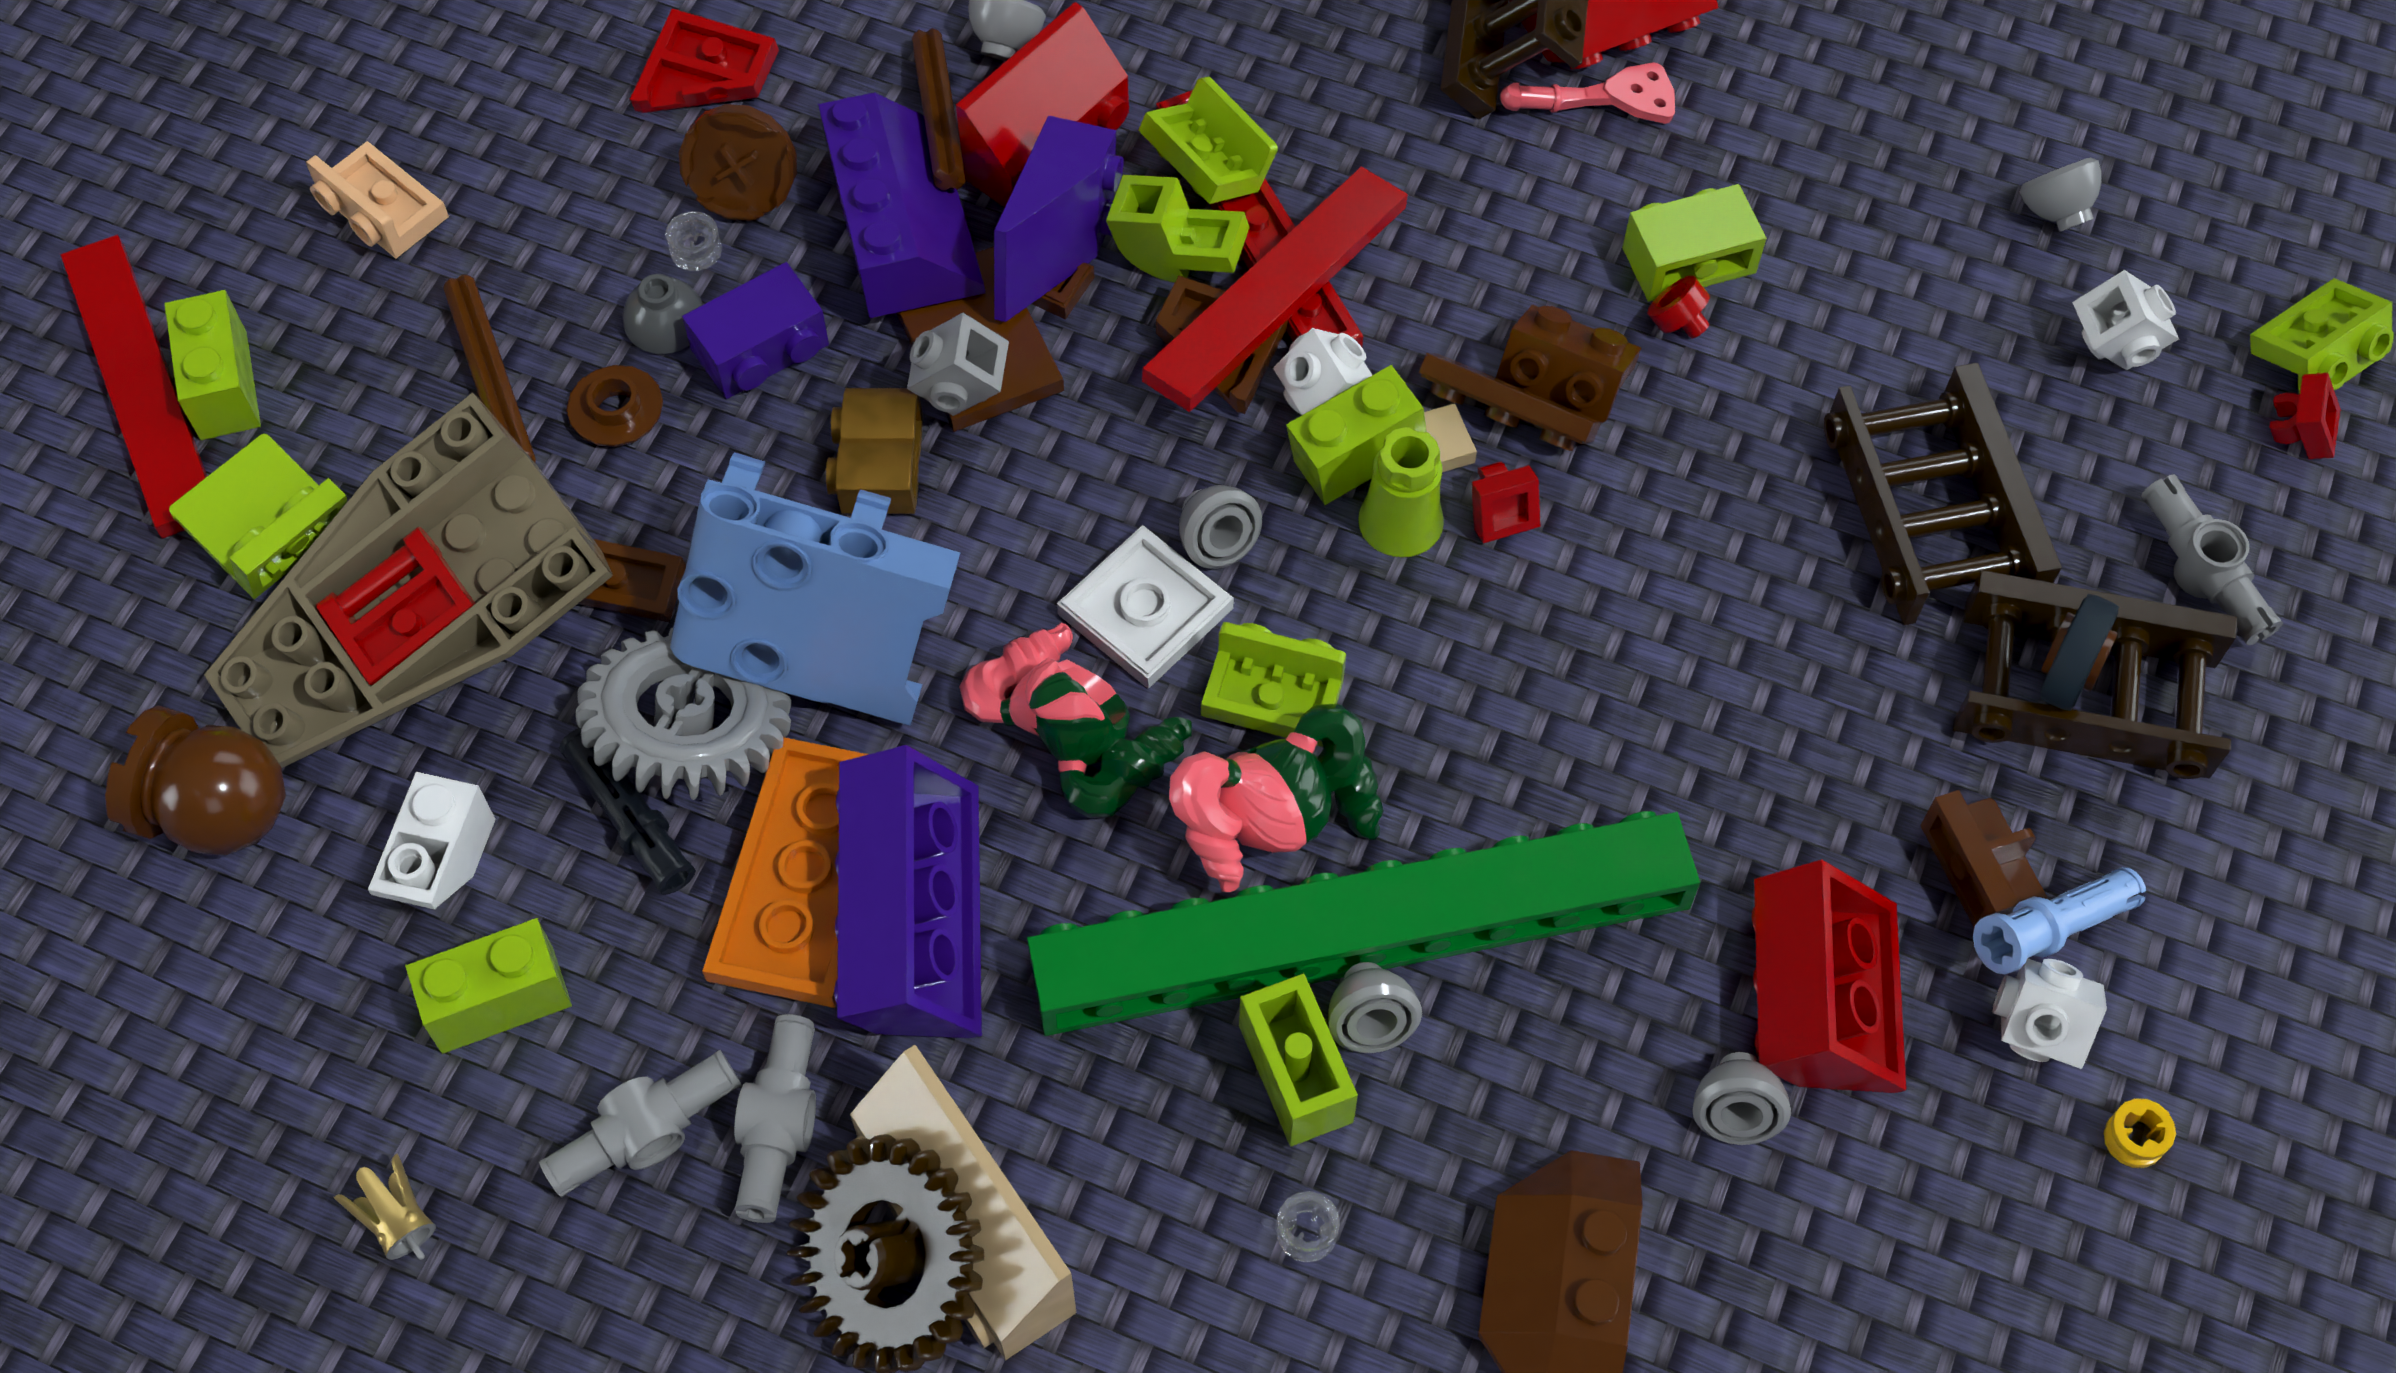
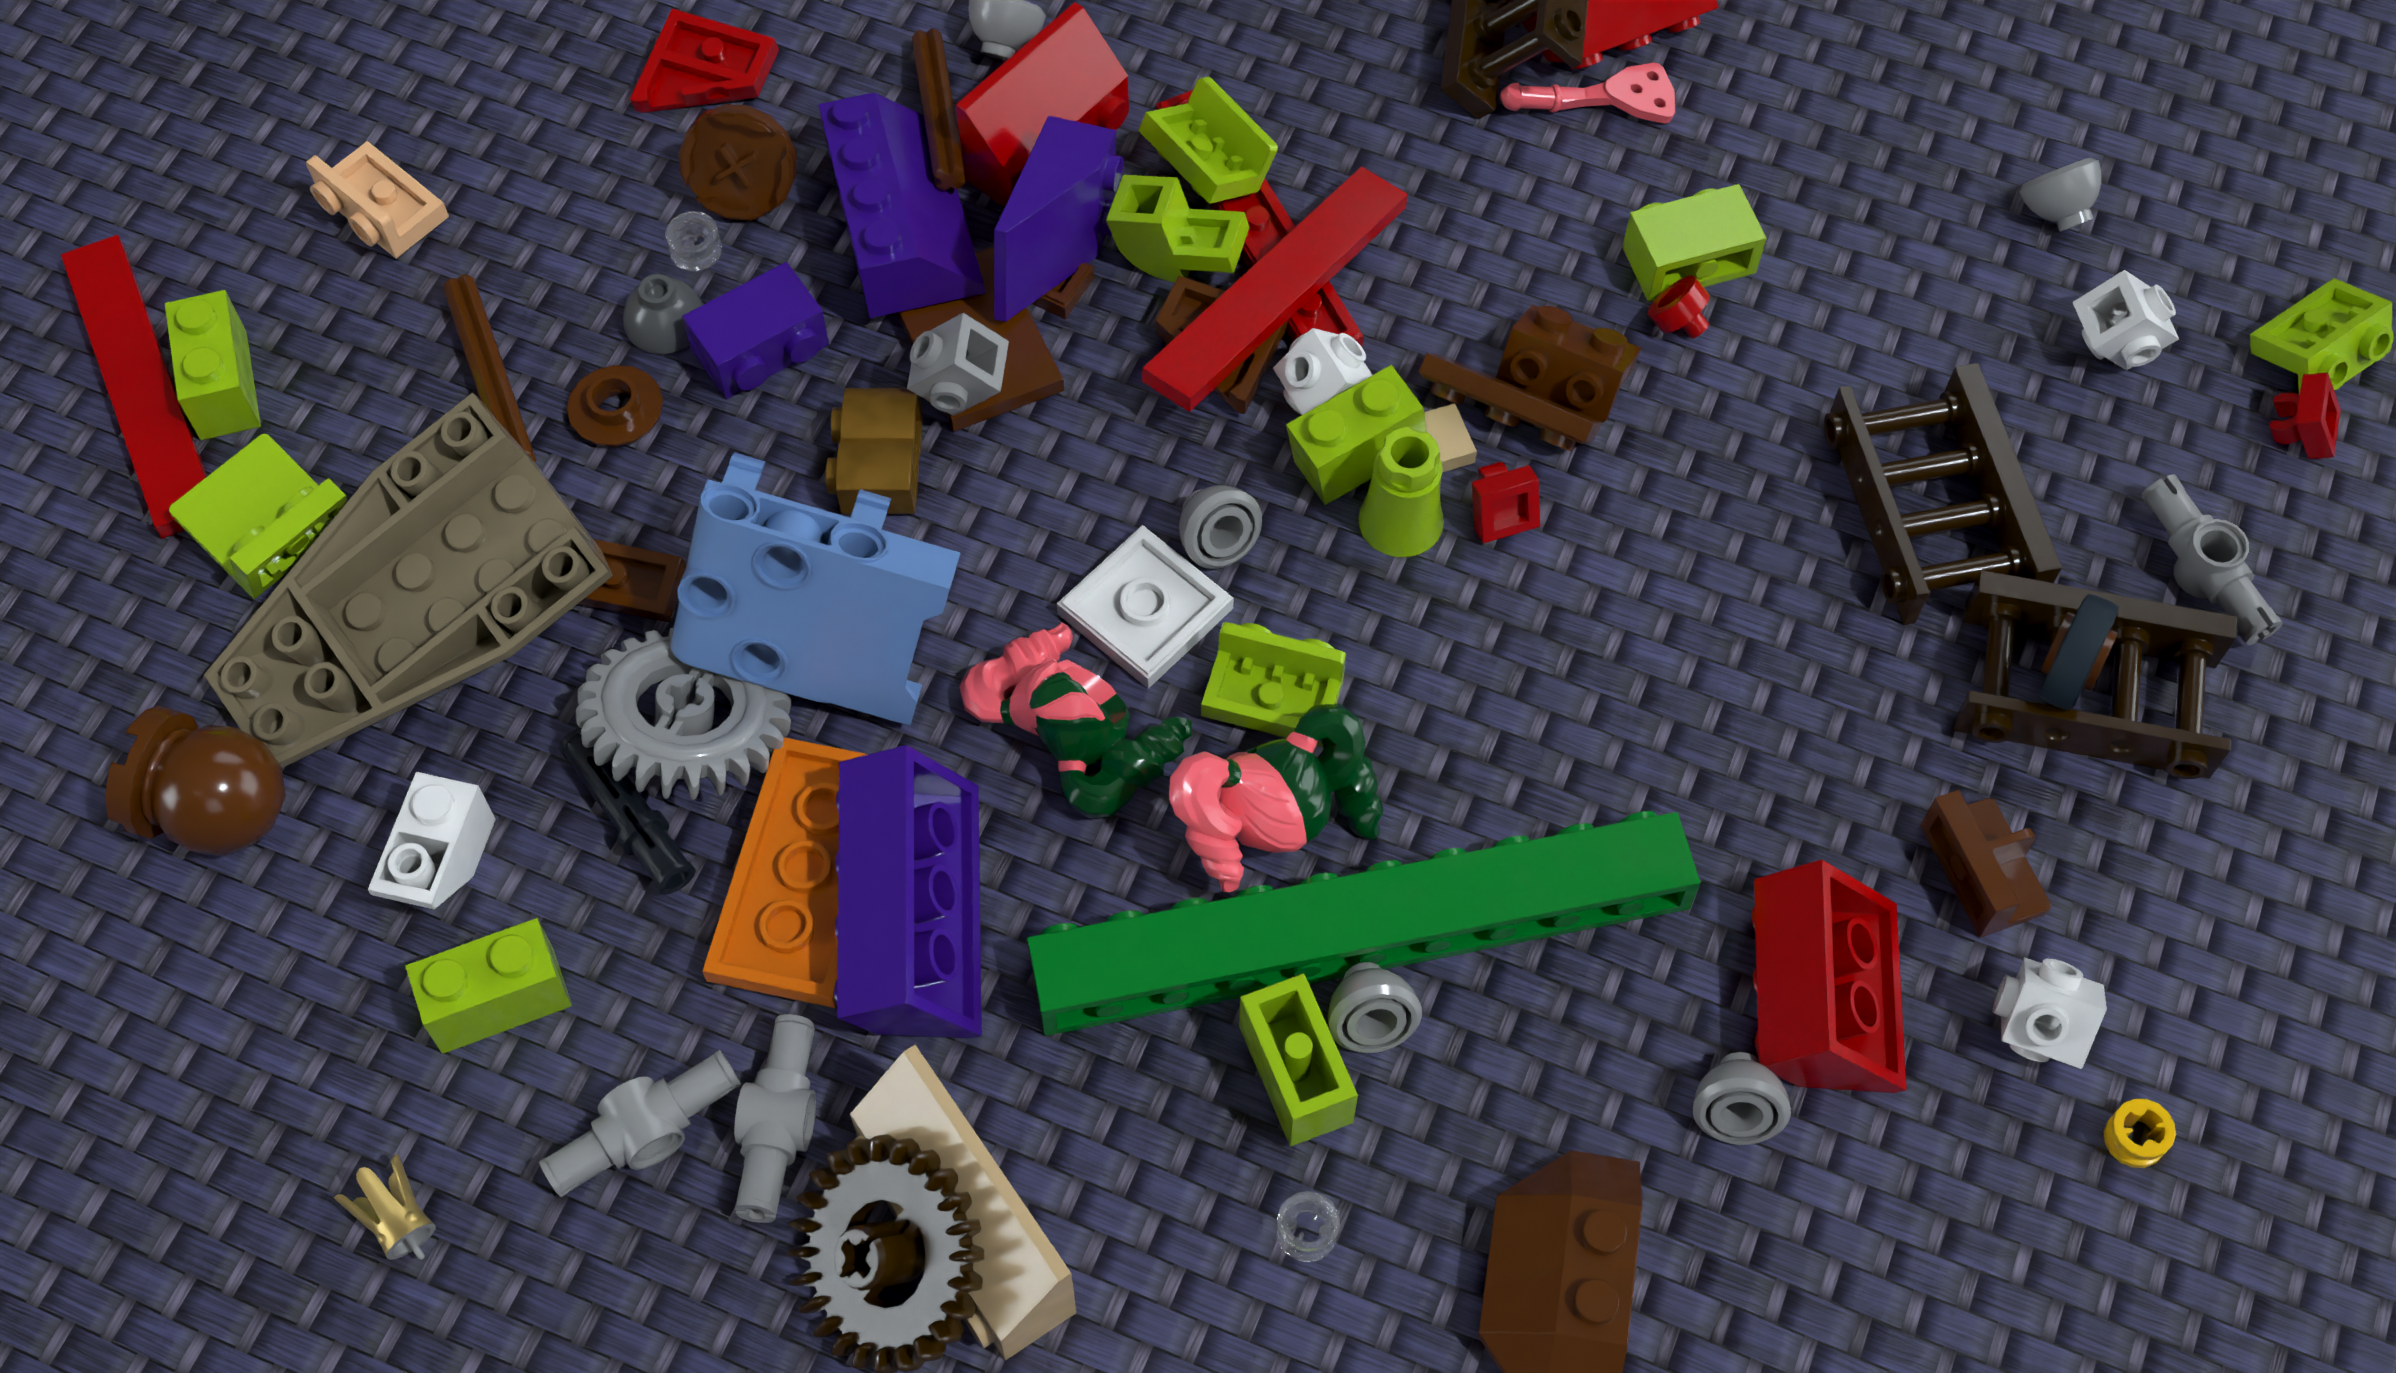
(404, 618): red plate -> none
(2042, 925): light blue pin -> none

